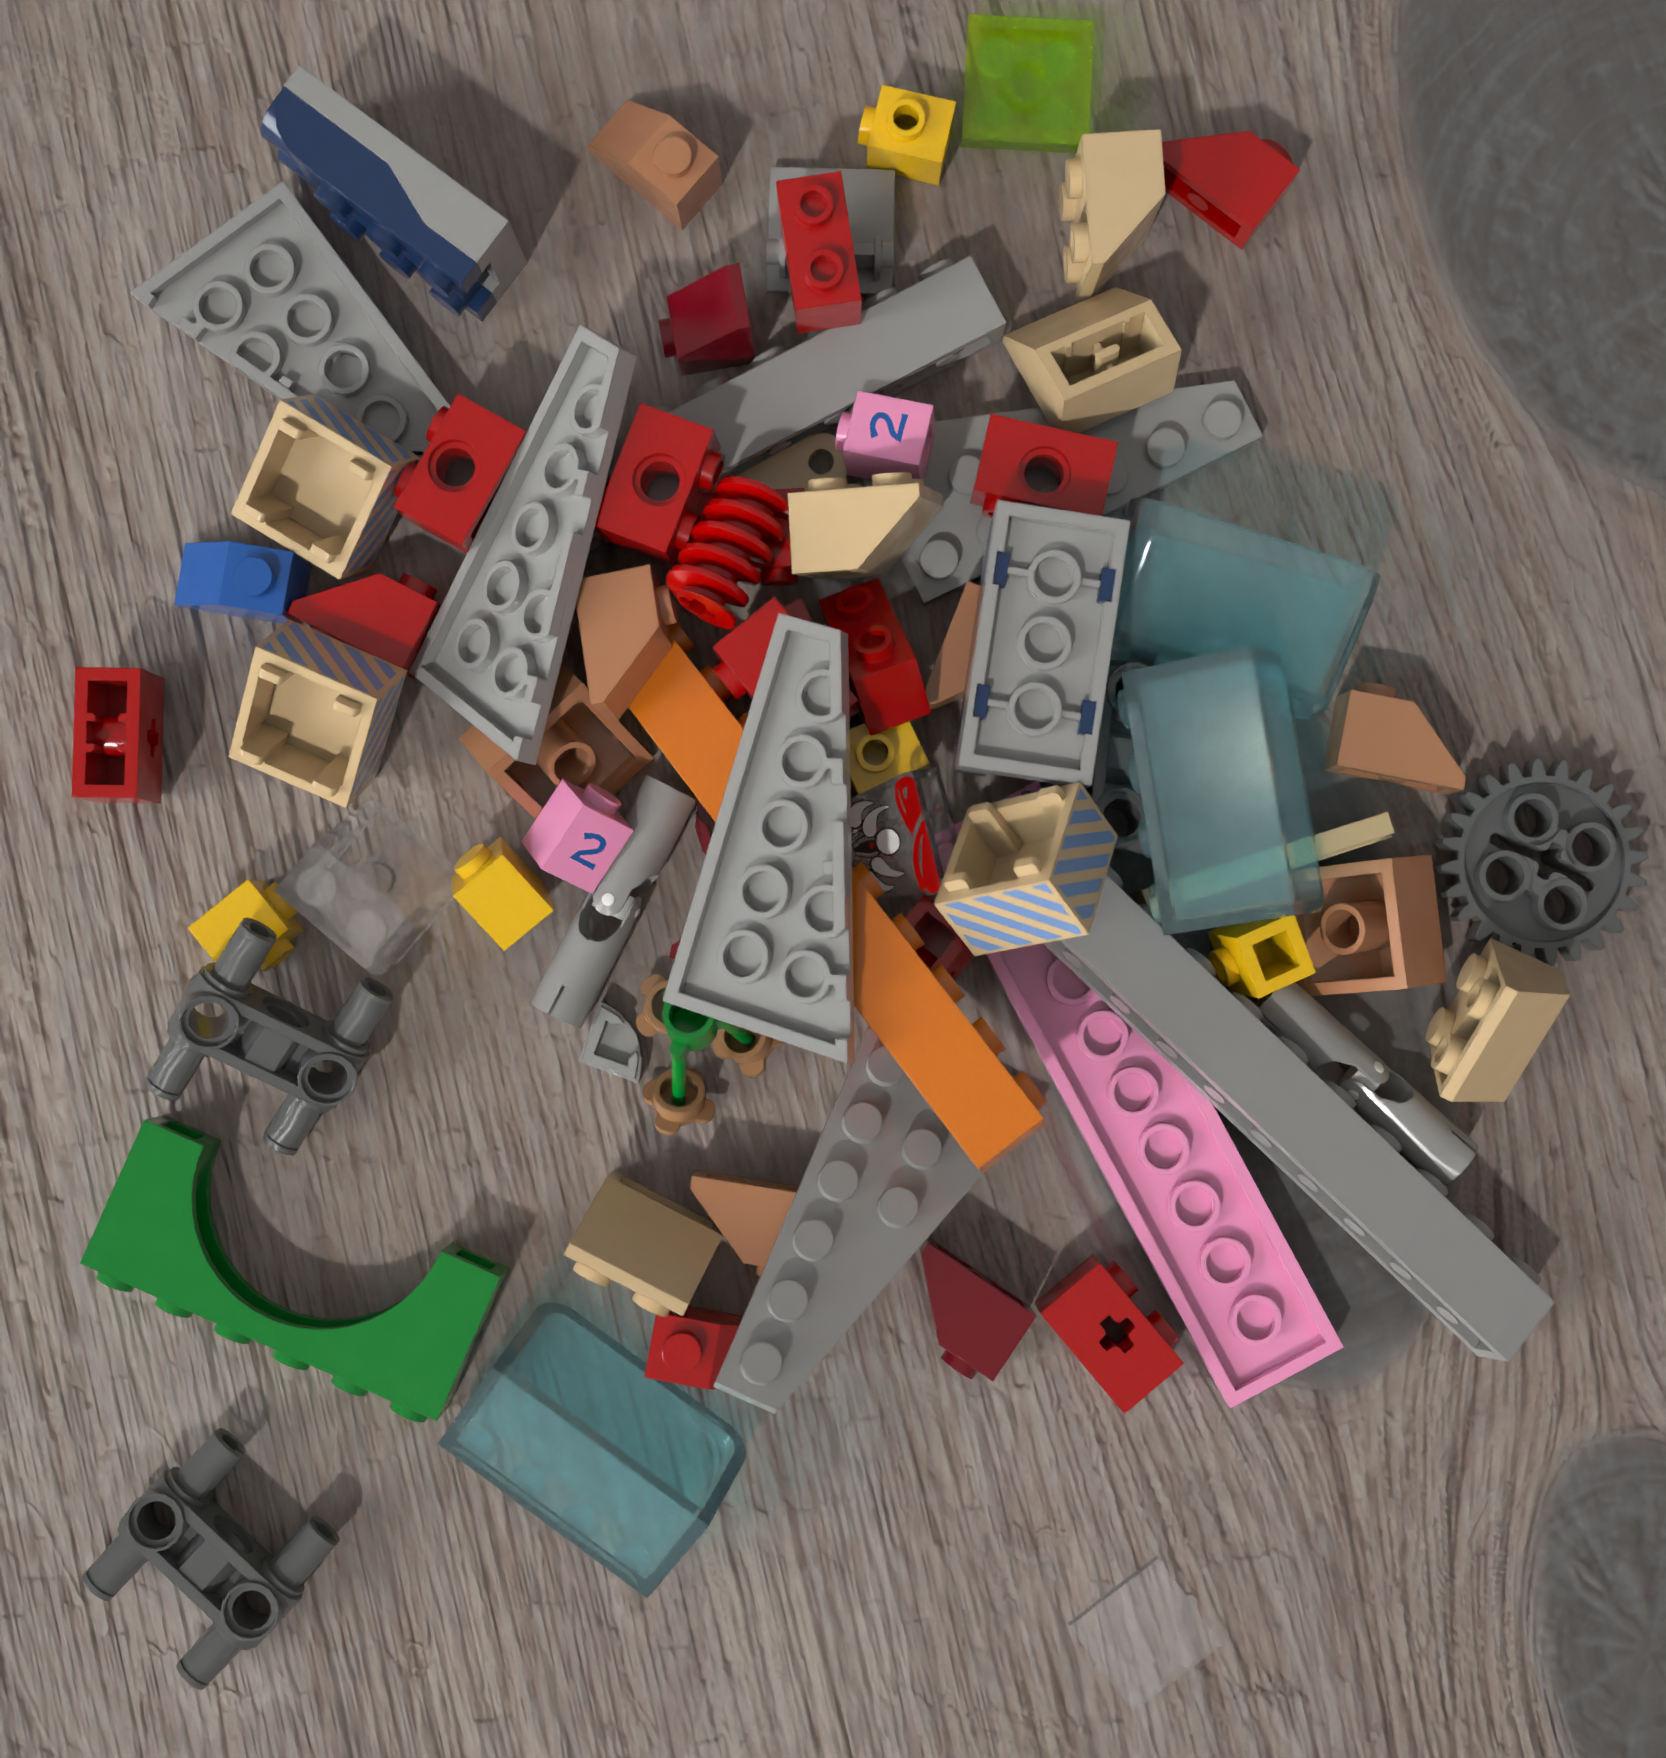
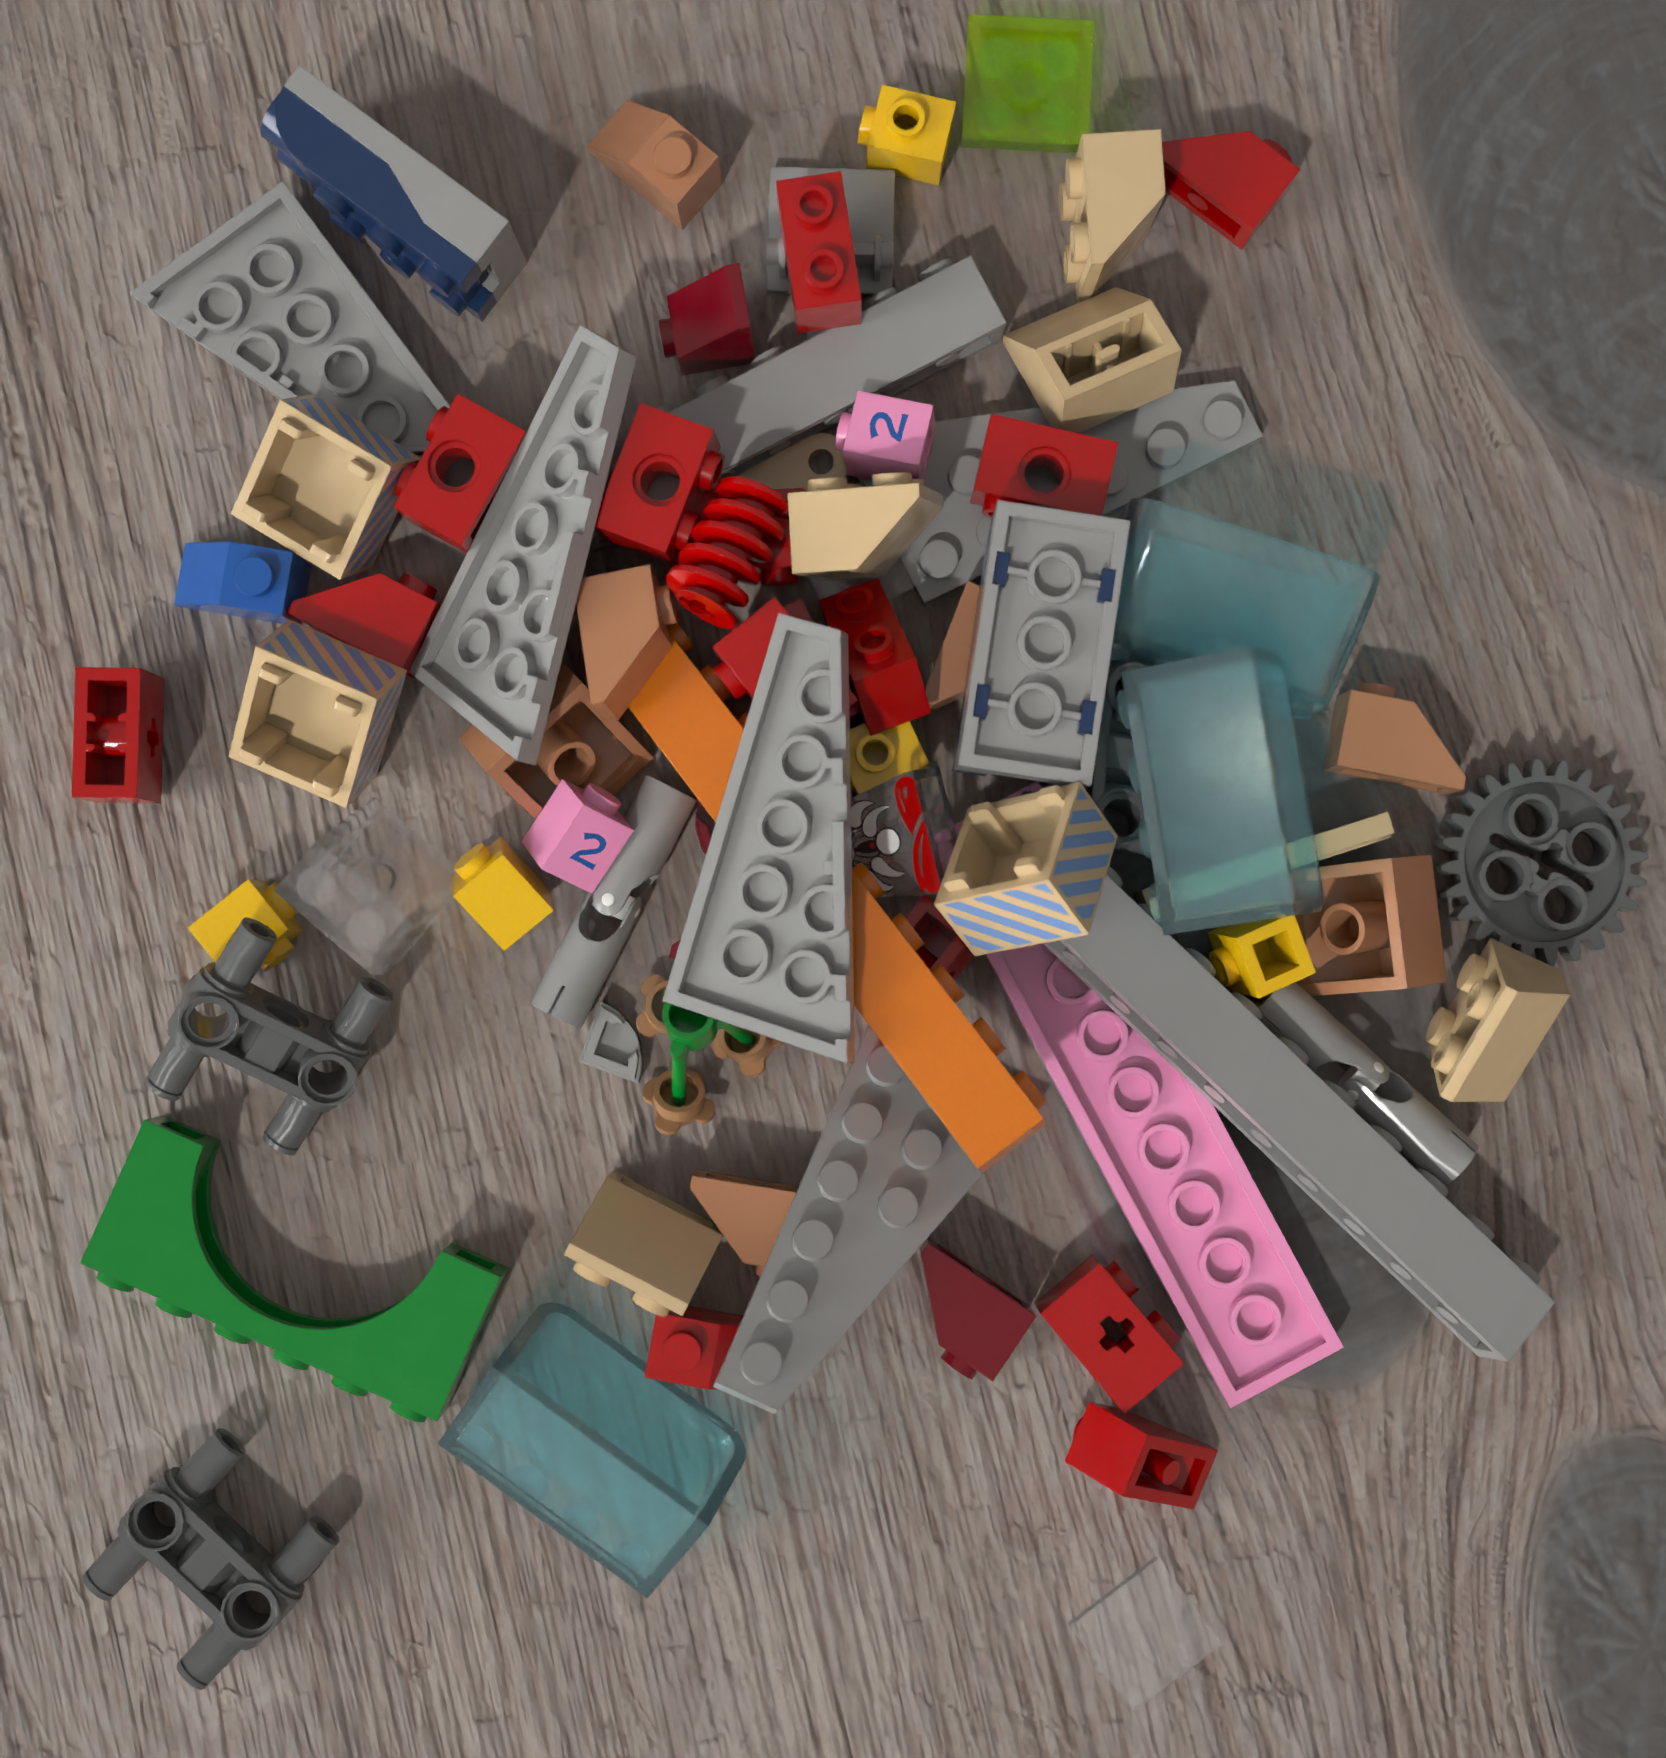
(1140, 1457): none -> red slope

